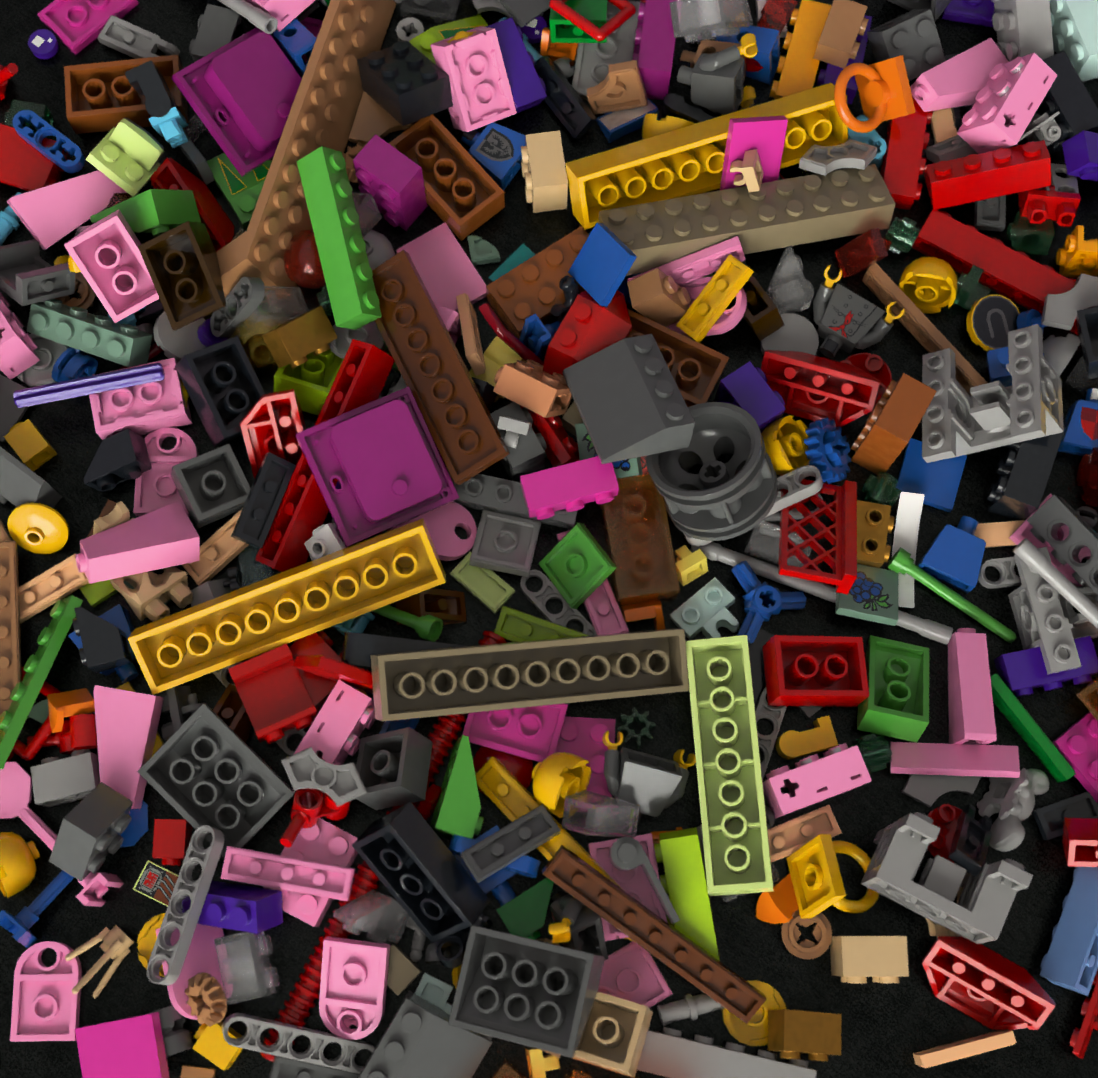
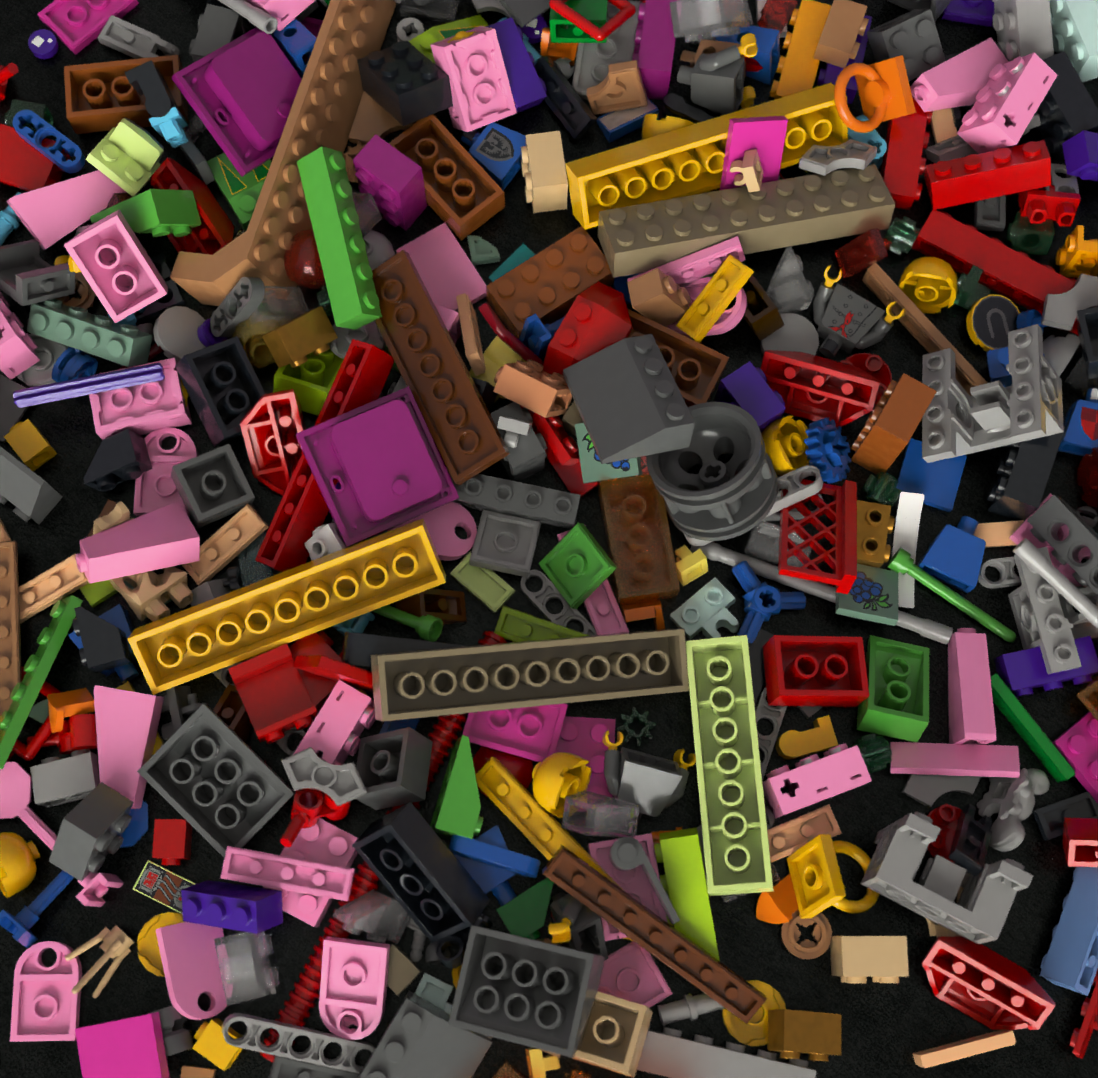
(38, 528): yellow dish -> none
(185, 273): dark brown slope -> none
(187, 921): light grey beam -> none
(212, 1005): medium nougat gear -> none
(263, 500): black plate -> none
(427, 806): red tile -> none
(510, 843): dark grey tile -> none
(568, 487): dark pink brick -> none
(571, 290): black arm -> none
(602, 264): blue tile -> none
(1042, 128): light grey hinge -> none

